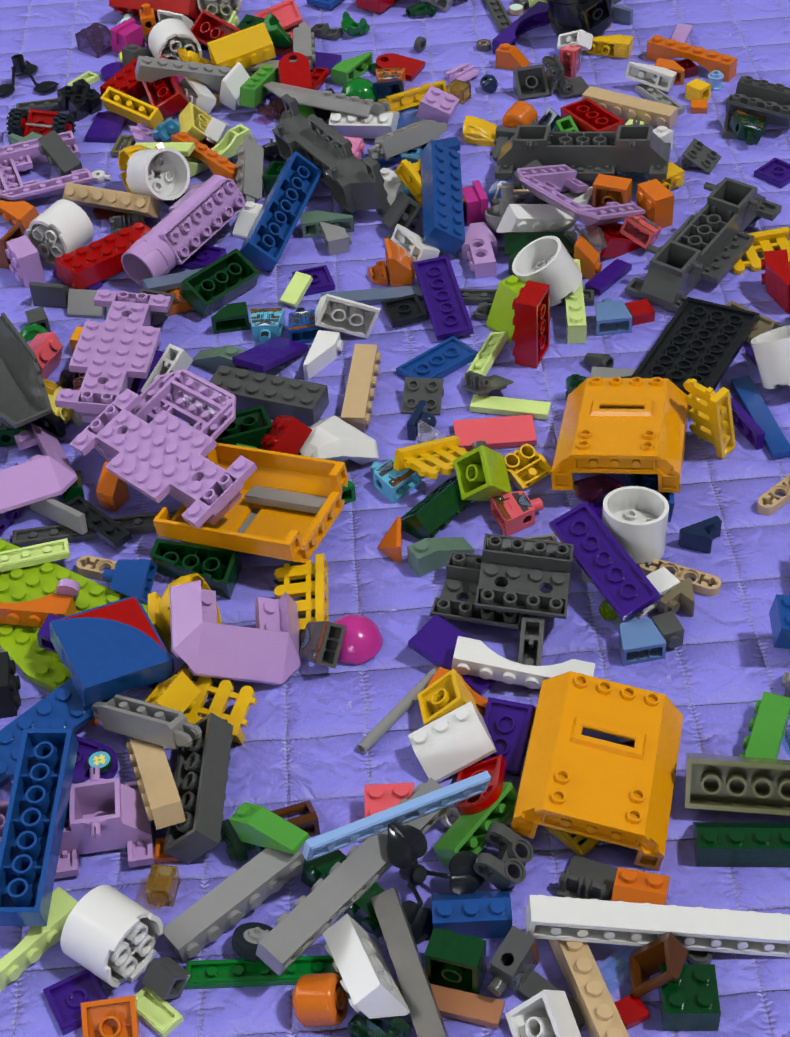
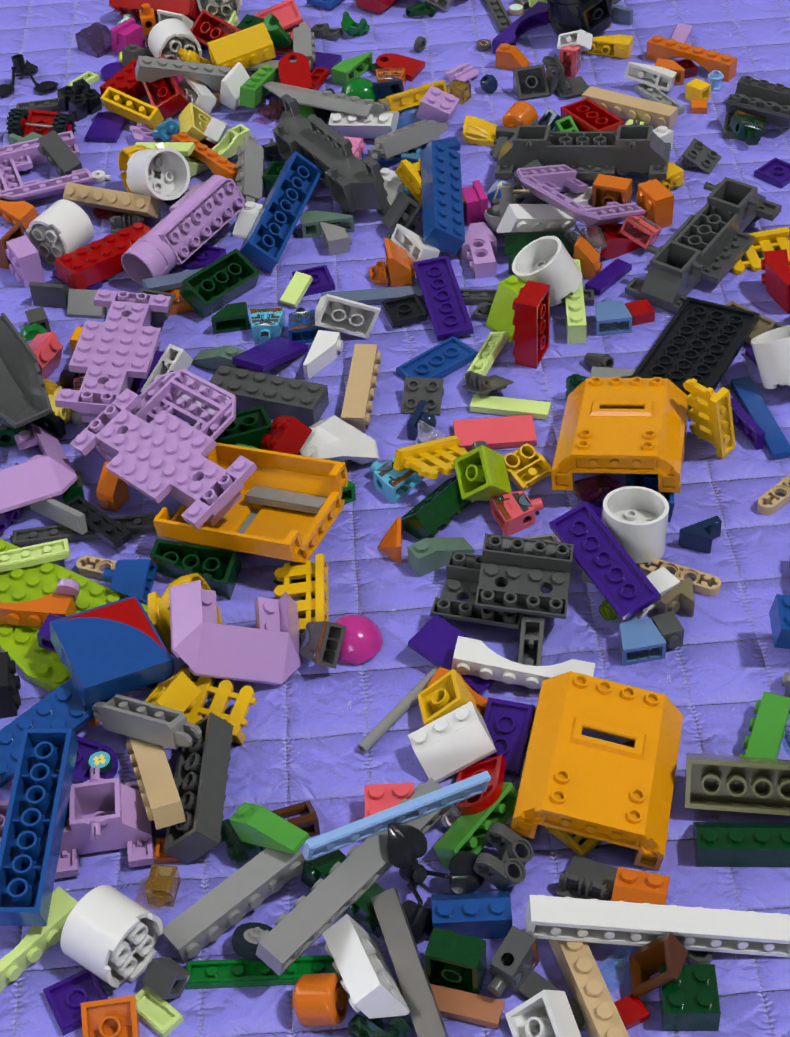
(129, 141): olive tile -> none

